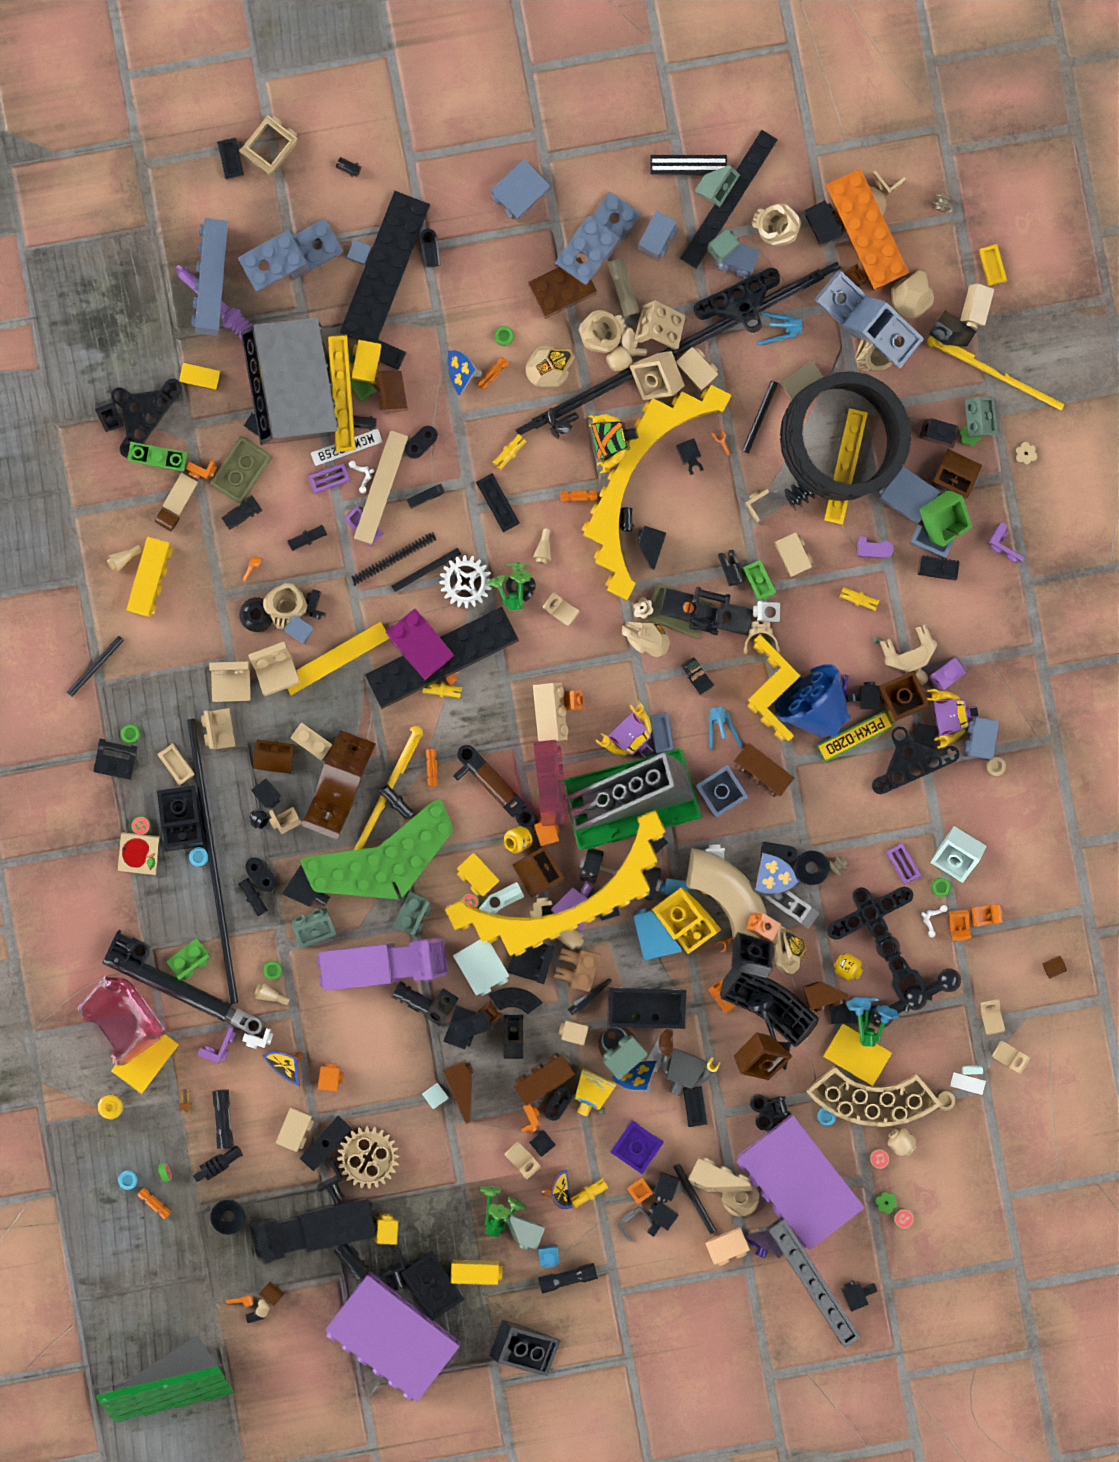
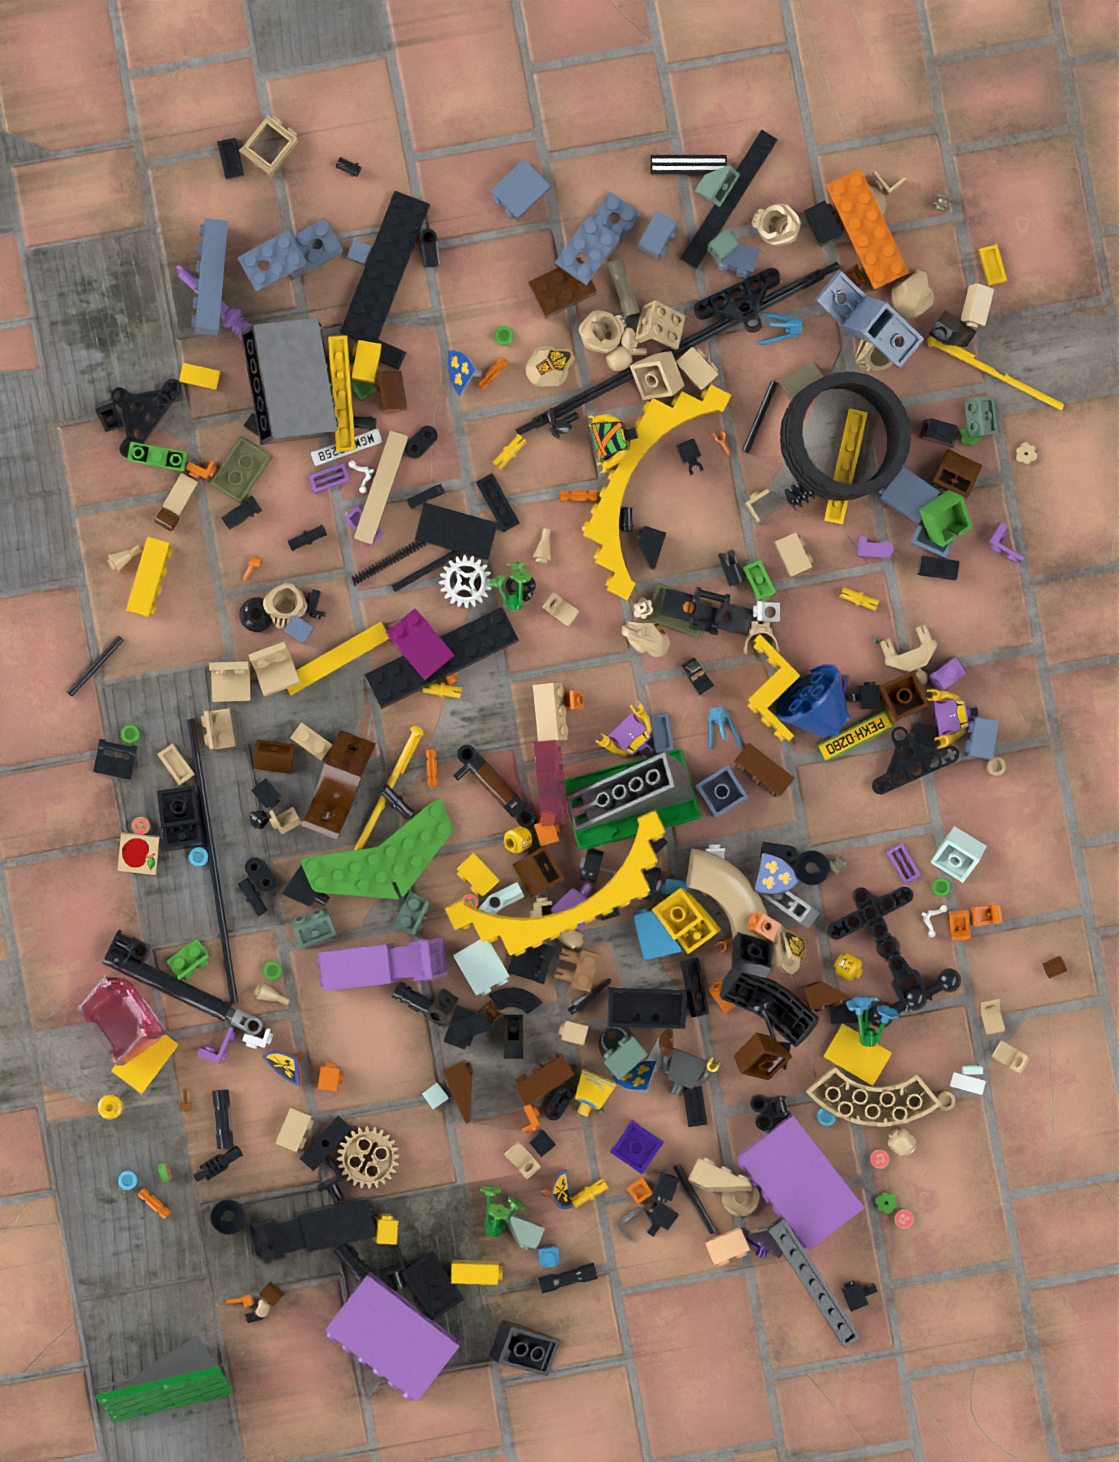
(455, 531): none -> black tile
(694, 987): none -> black plate

